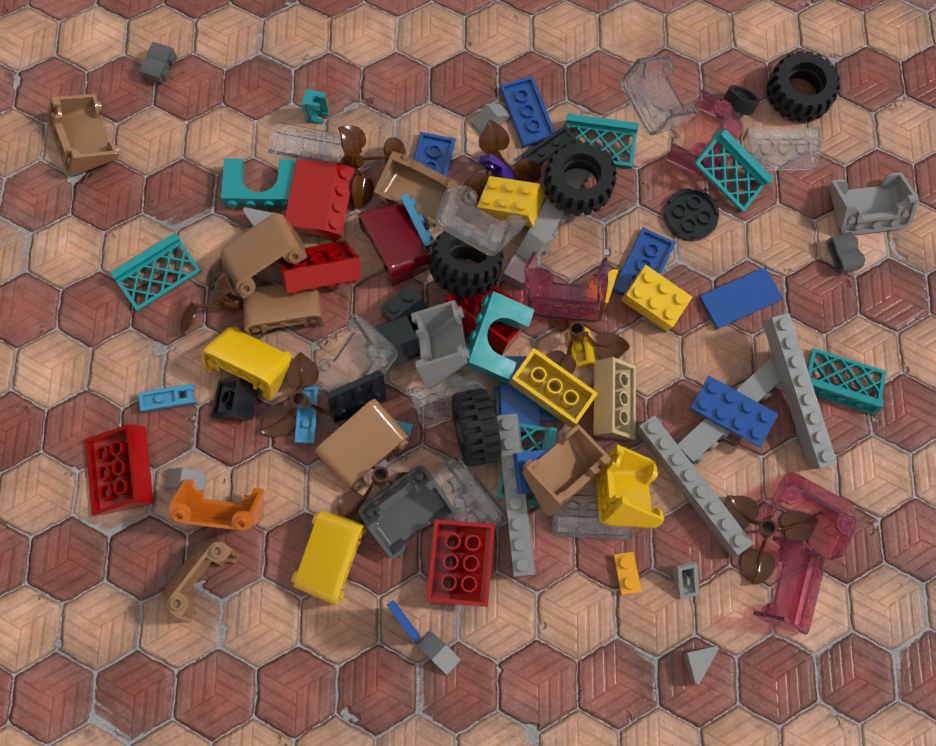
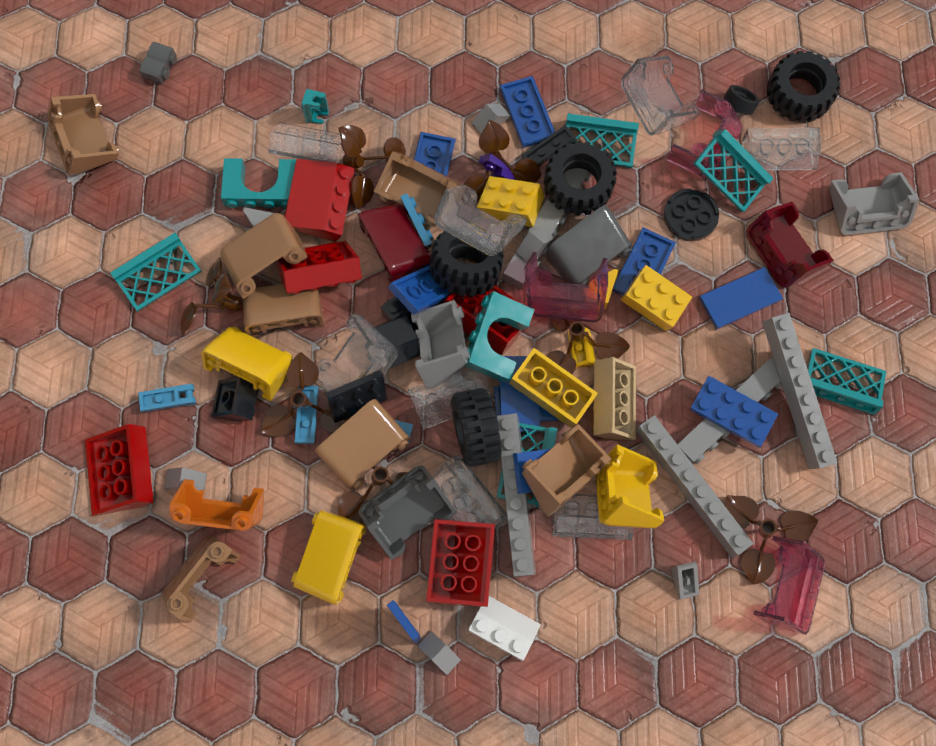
(418, 290): none -> blue plate
(505, 628): none -> white slope
(585, 245): none -> dark grey windscreen
(627, 573): light orange plate -> none
(698, 663): light grey slope -> none
(783, 246): none -> dark red windscreen
(796, 487): clear pink windscreen -> none
(845, 253): dark grey brick -> none

